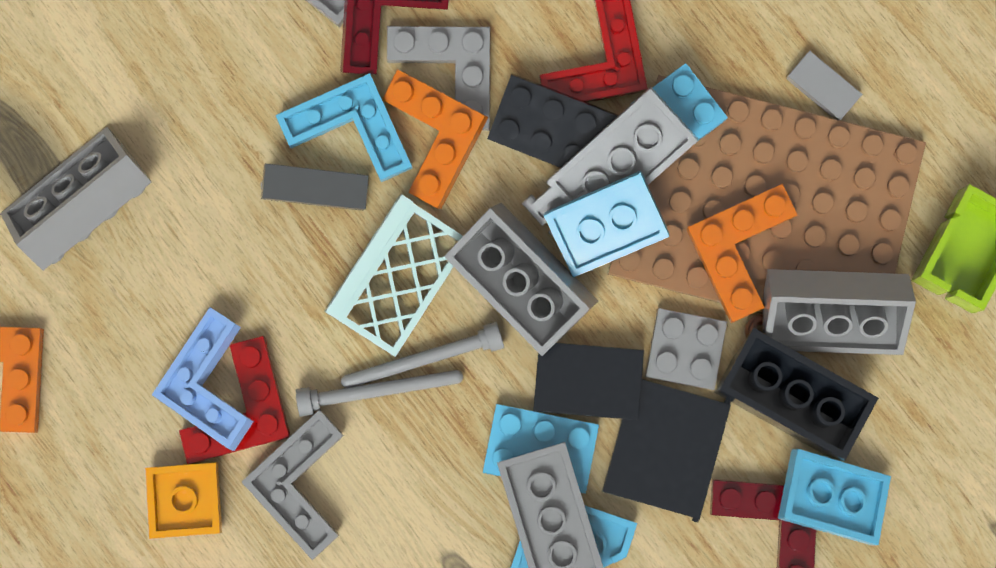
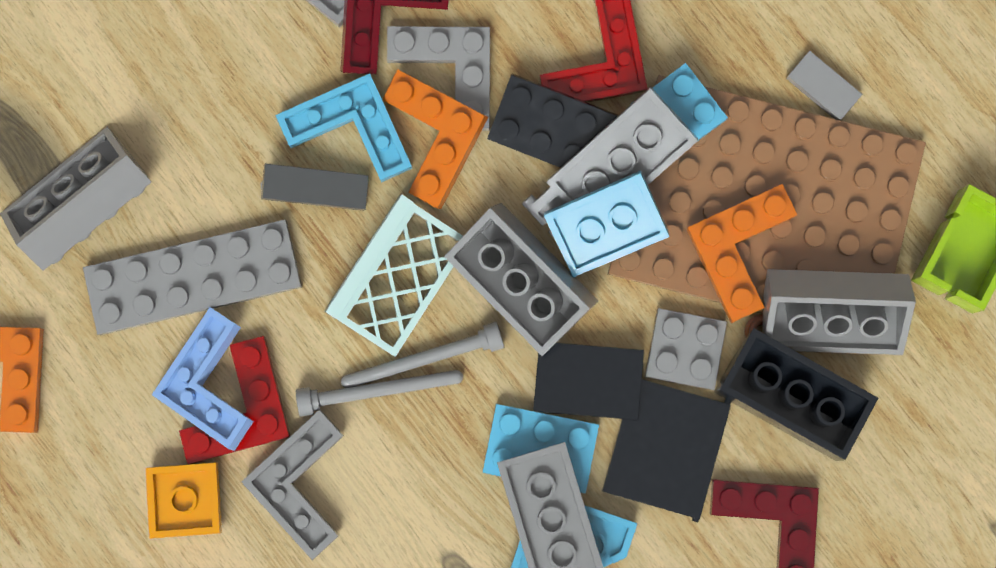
(192, 277): none -> light grey plate
(834, 497): medium azure plate -> none

